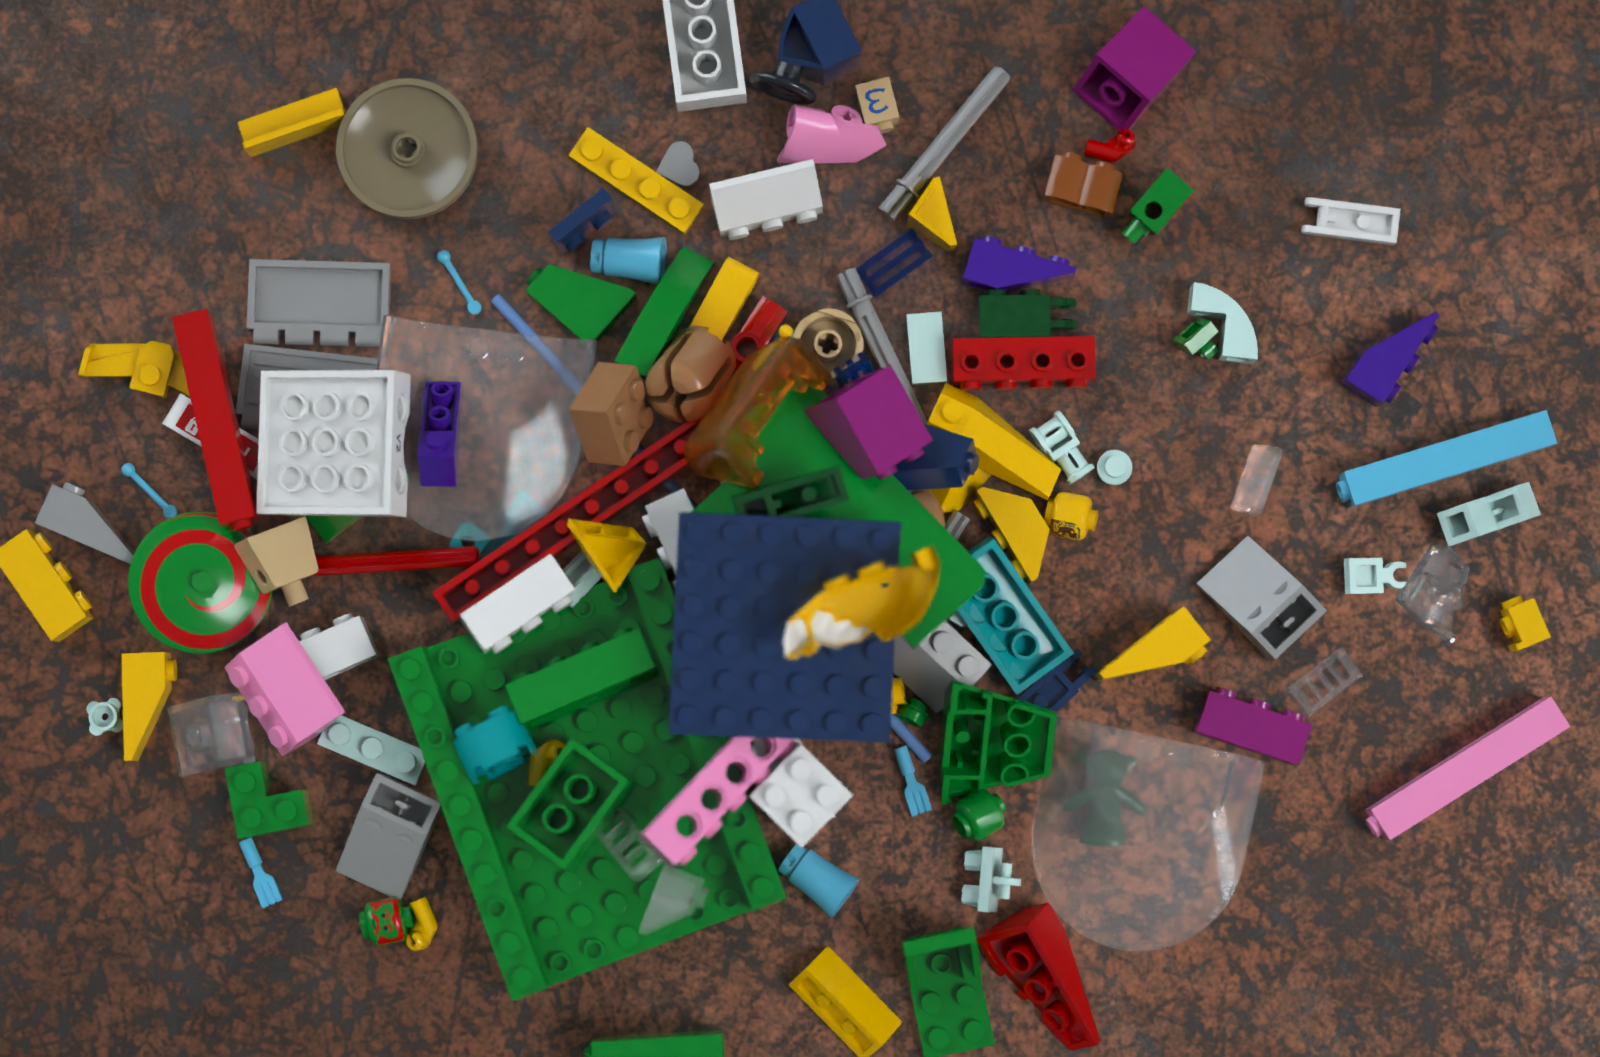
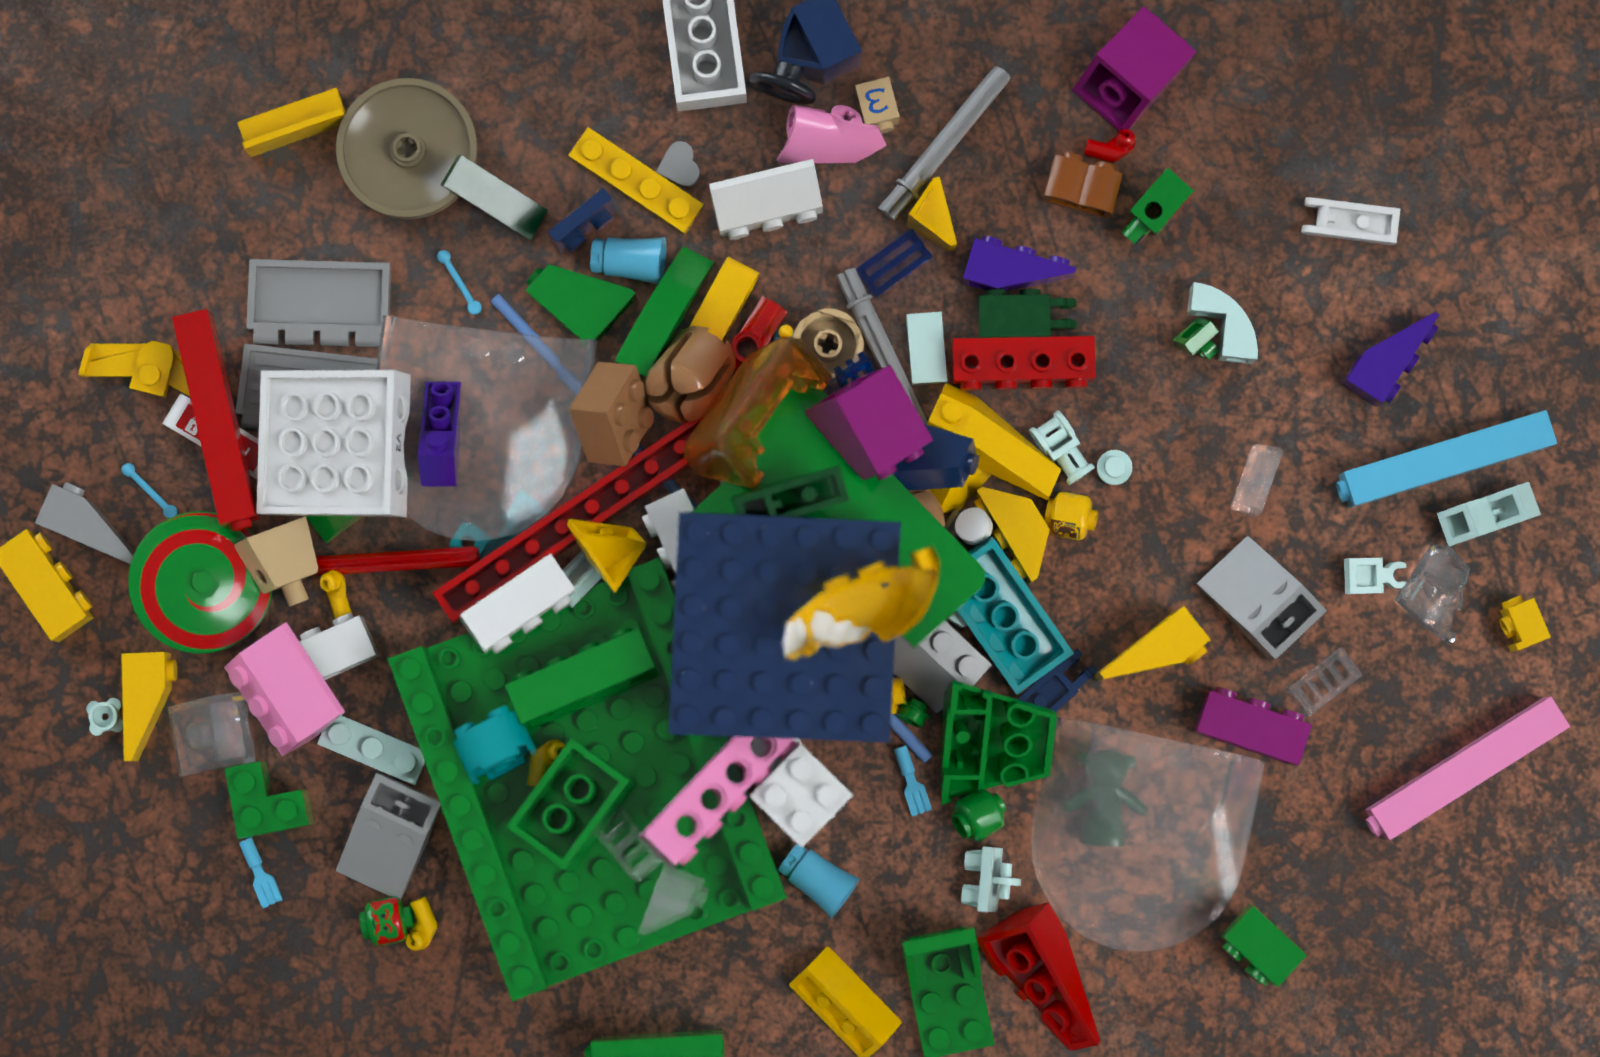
(335, 587): none -> yellow arm
(494, 197): none -> tile
(973, 526): none -> white tile
(1262, 947): none -> green brick

